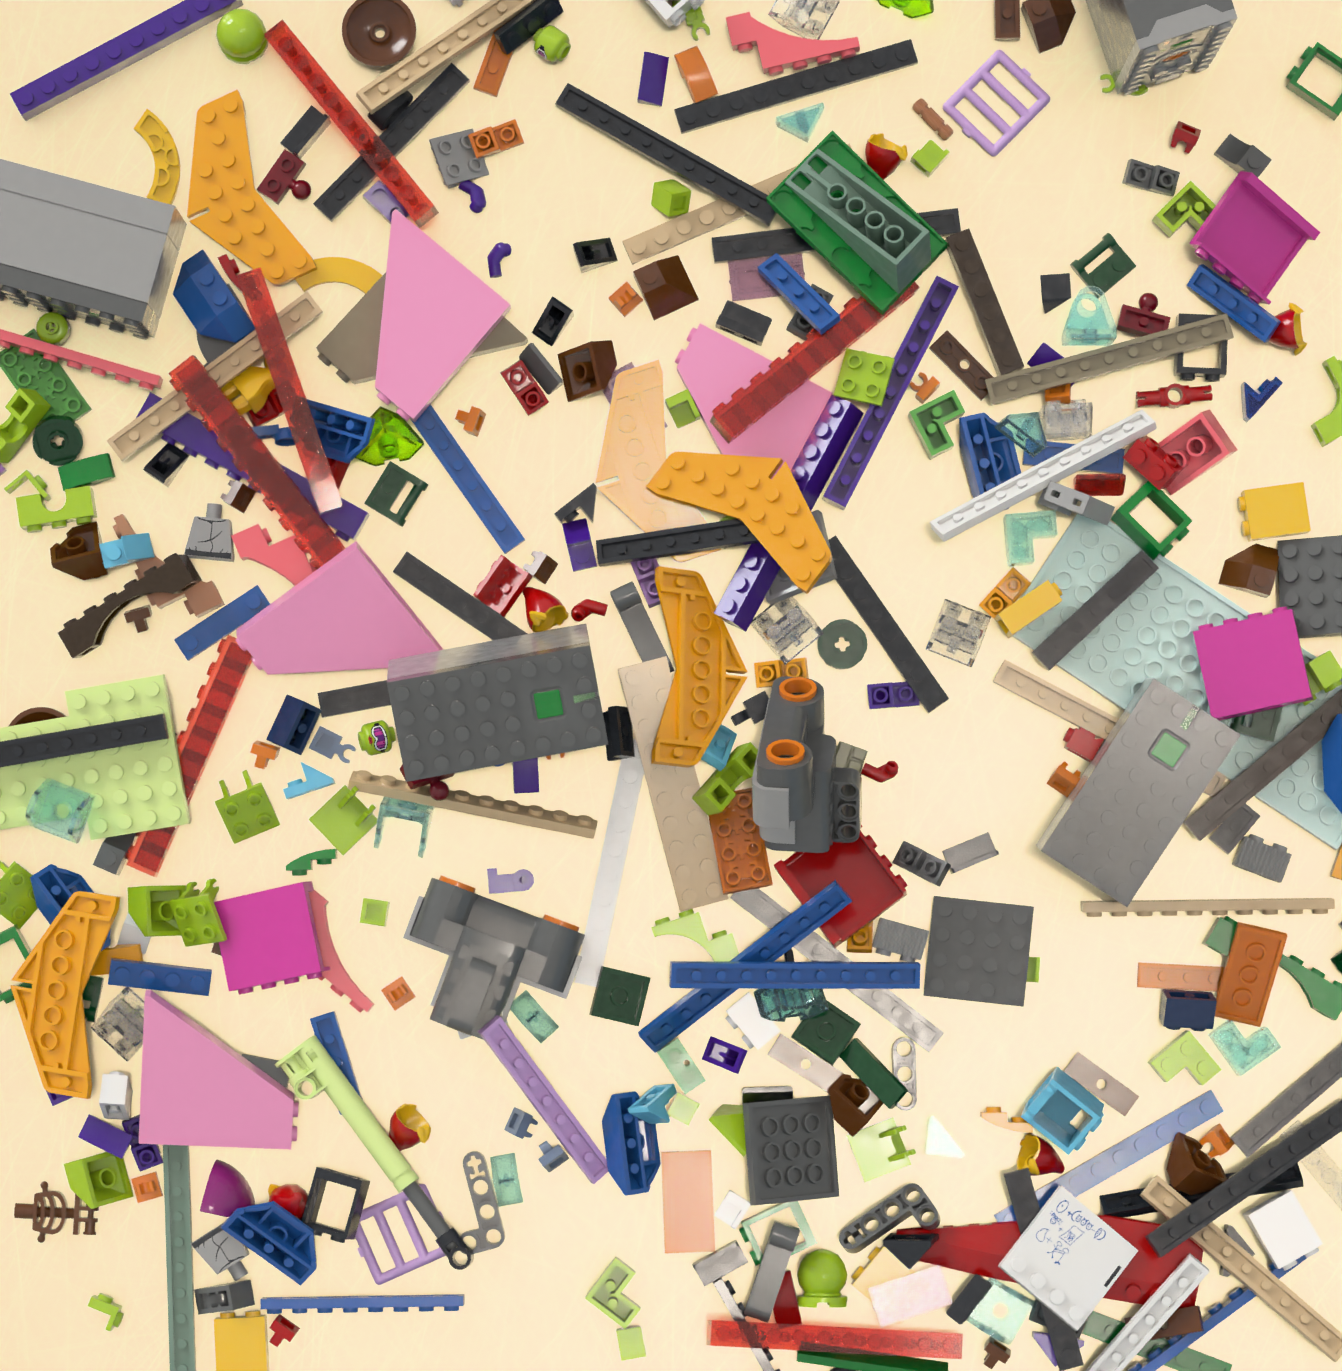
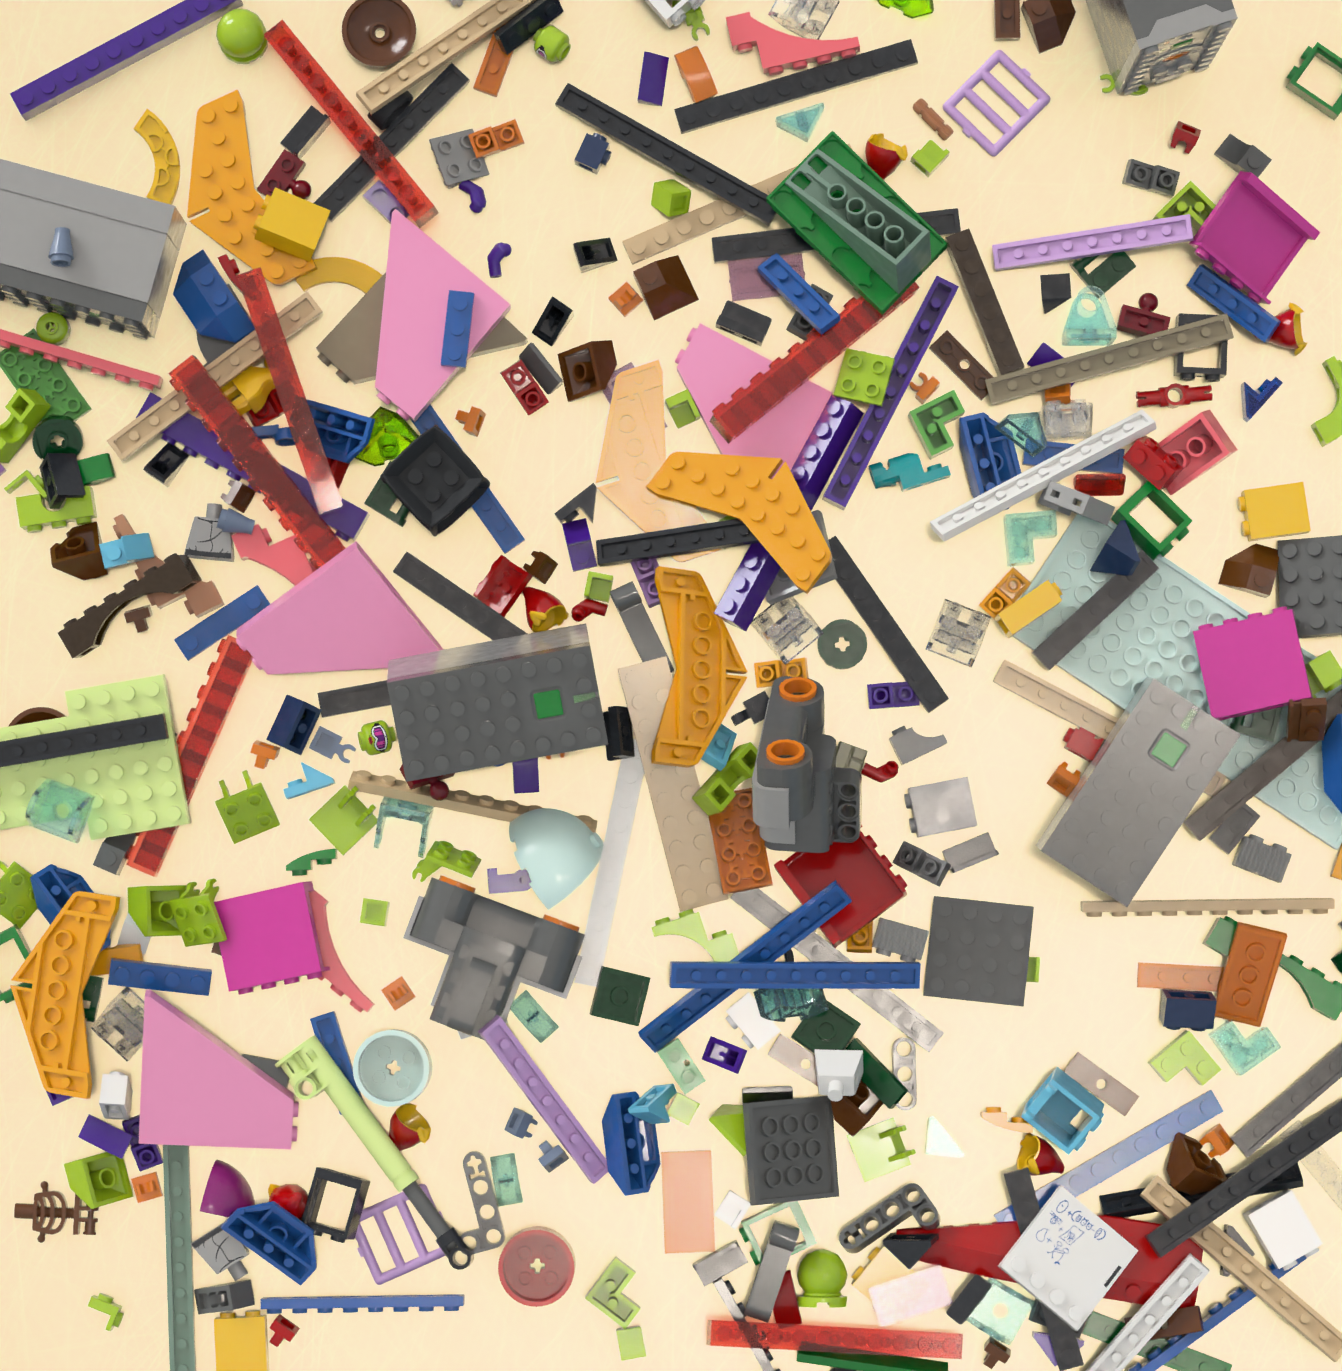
(61, 248): none -> sand blue cone
(61, 478): none -> black panel
(234, 522): none -> sand blue cone
(290, 224): none -> yellow brick
(375, 1078): none -> light aqua brick
(435, 480): none -> black piece
(445, 855): none -> lime plate
(457, 329): none -> blue plate
(522, 1280): none -> brick
(555, 851): none -> light aqua brick
(593, 153): none -> dark blue brick
(598, 586): none -> lime panel
(838, 1072): none -> white torso
(907, 471): none -> teal plate
(911, 745): none -> arch
(941, 807): none -> brick
(1093, 242): none -> lavender plate
(1118, 553): none -> dark blue slope
(1306, 719): none -> reddish brown plate

